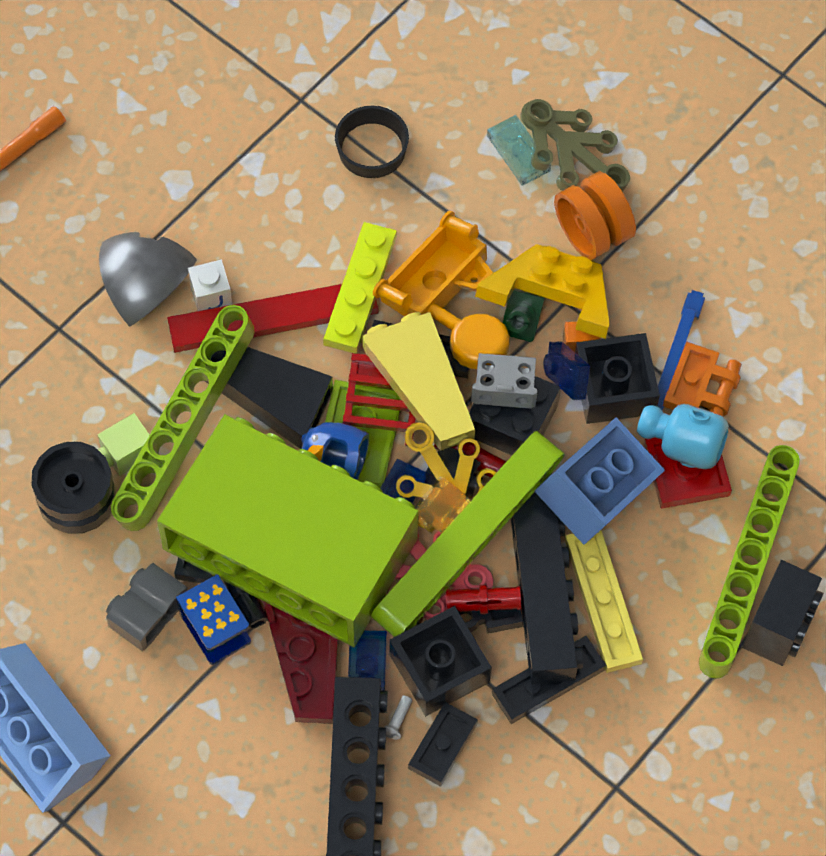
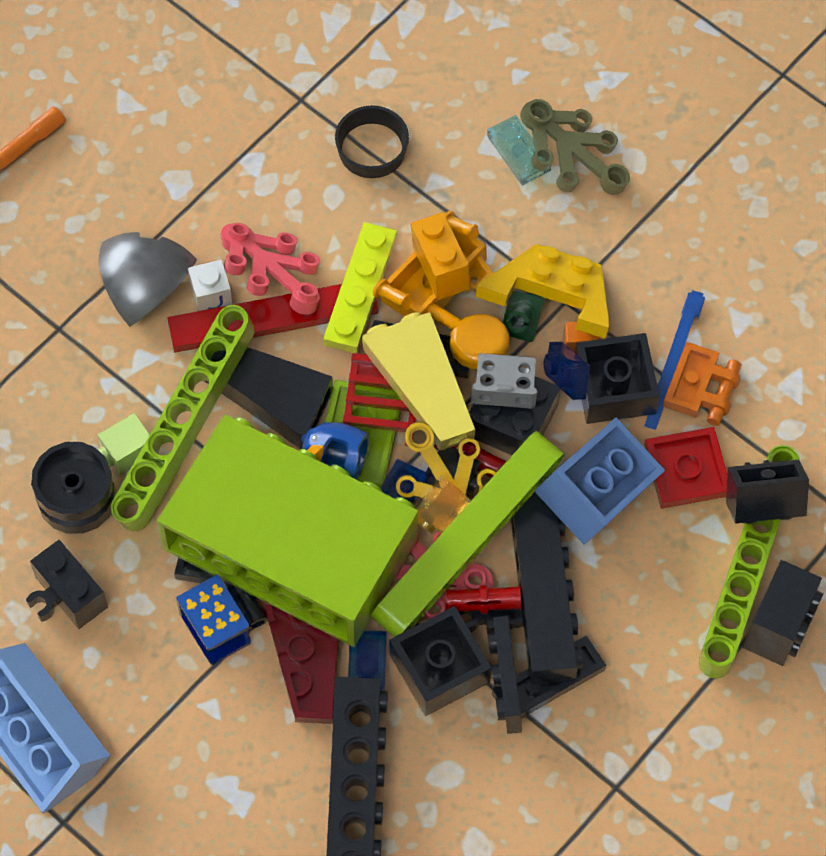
(65, 585): none -> black brick
(145, 607): dark grey brick -> none
(240, 239): none -> coral plant
(392, 729): white piece -> none
(440, 256): none -> light orange brick
(442, 744): black plate -> none
(504, 675): none -> black plate
(595, 215): orange wheel -> none
(604, 602): light yellow plate -> none
(687, 435): medium azure piece -> none
(767, 491): none -> black brick

